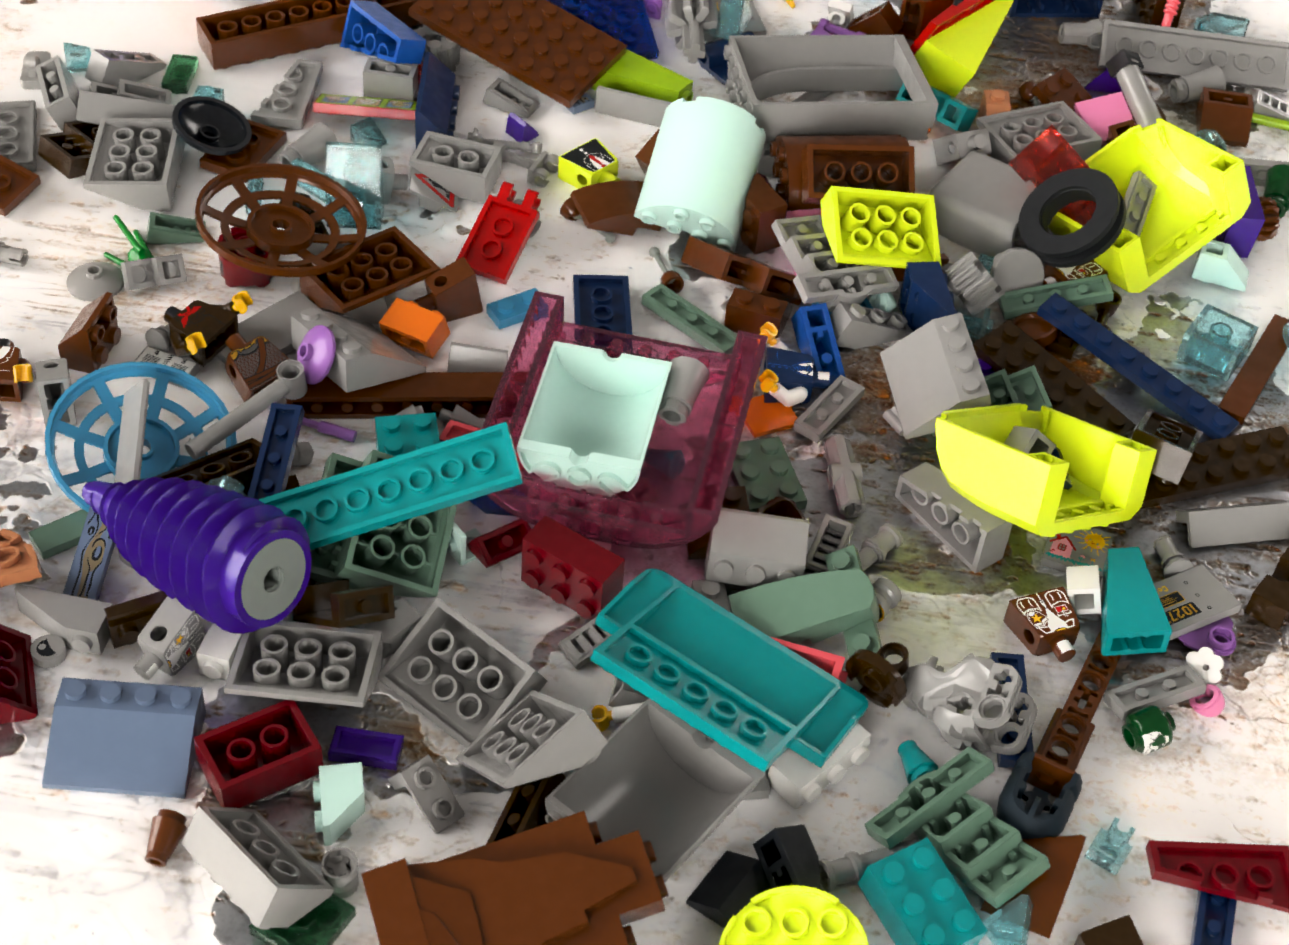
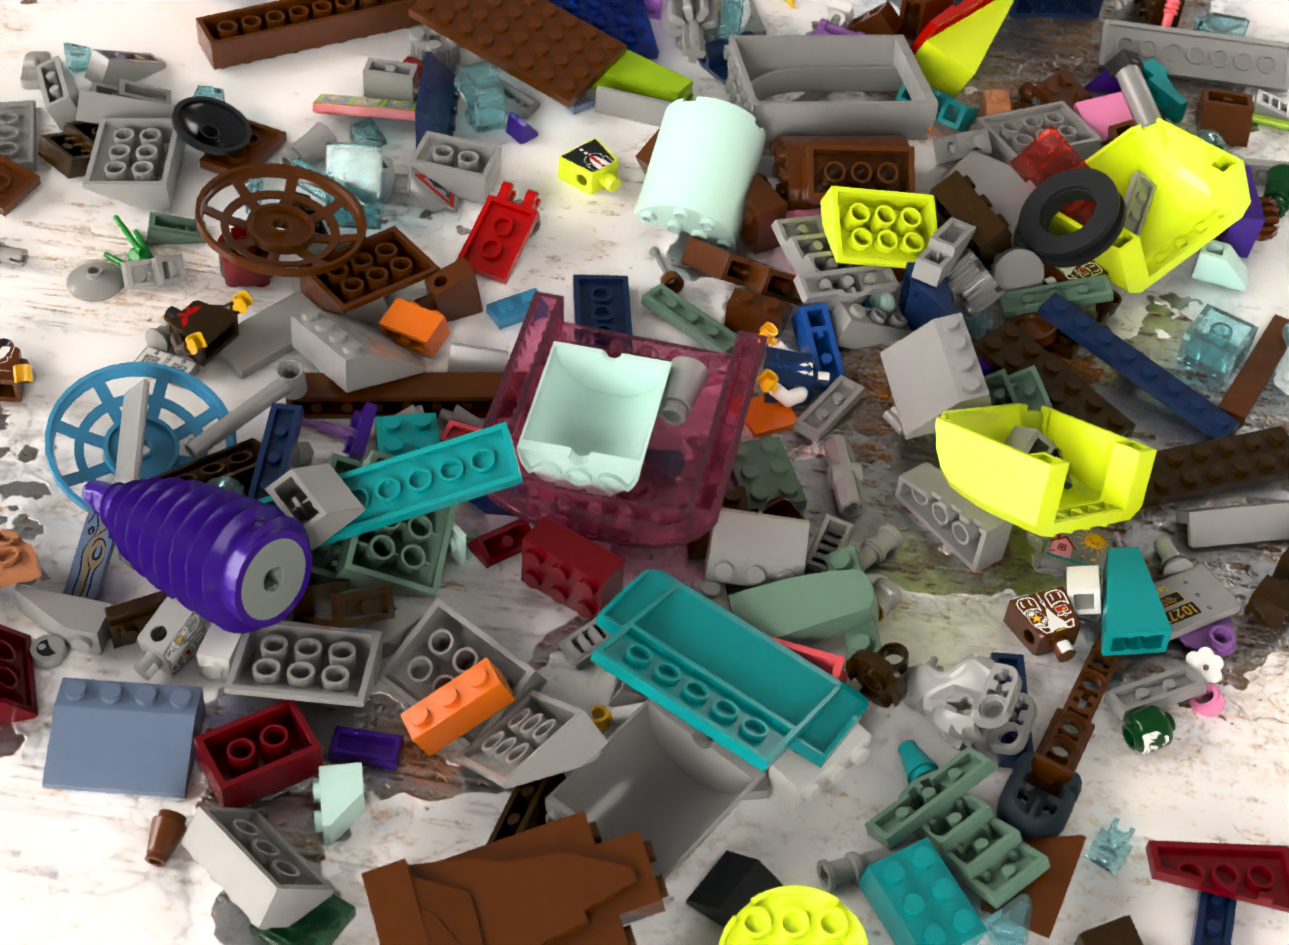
(52, 381): light grey torso -> none
(59, 534): sand green tile -> none
(91, 335): reddish brown slope -> none
(180, 73): clear green plate -> none
(252, 364): torso -> none
(292, 97): light grey wing -> none
(317, 353): medium lavender dish -> none
(317, 500): none -> light grey slope
(341, 871): light grey wheel -> none
(362, 424): none -> dark purple plate
(380, 34): blue wedge -> none
(429, 793): light grey bracket -> none
(458, 707): none -> orange brick
(484, 96): none -> clear light blue brick
(534, 147): light grey piece -> none
(535, 168): light grey bar -> none
(570, 212): reddish brown hinge -> none
(611, 206): reddish brown slope -> none
(789, 857): black slope -> none
(943, 251): none -> light grey slope
(958, 199): none -> dark brown brick
(1081, 33): light grey piece -> none
(1163, 92): none -> teal slope
(1173, 442): dark brown slope -> none
(1190, 87): light grey plant -> none

